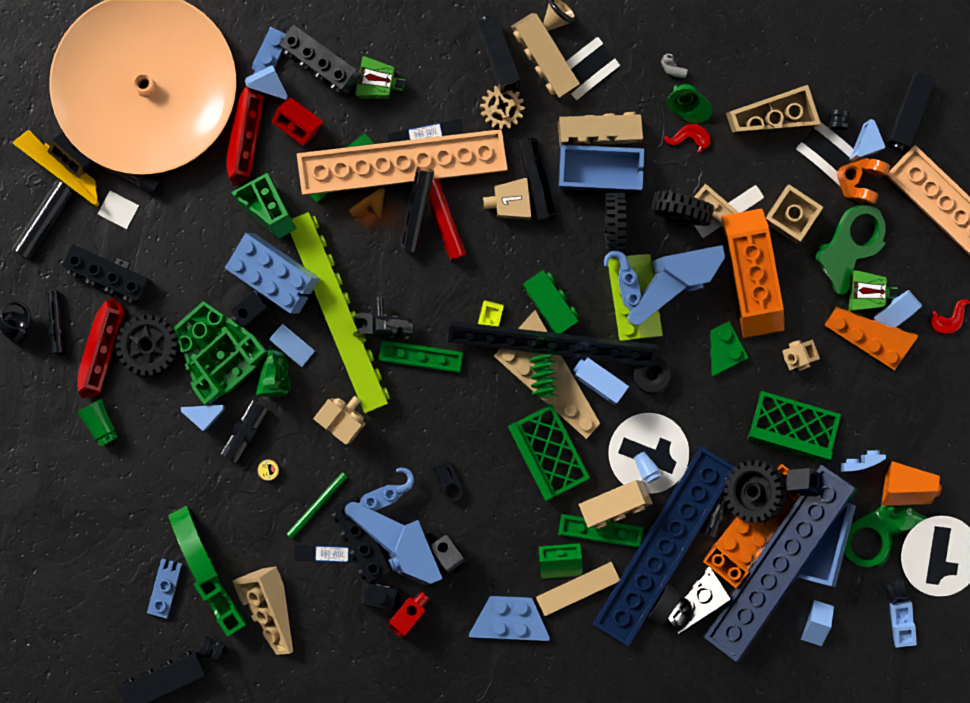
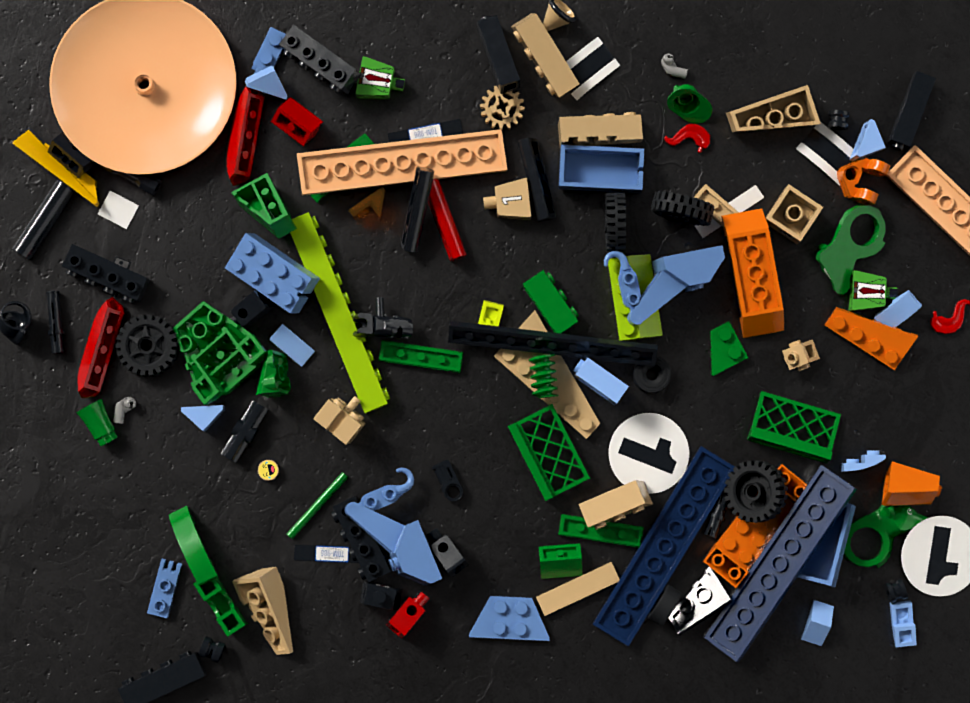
(122, 407): none -> light grey arm
(647, 468): light blue cone -> none
(802, 482): black brick -> none

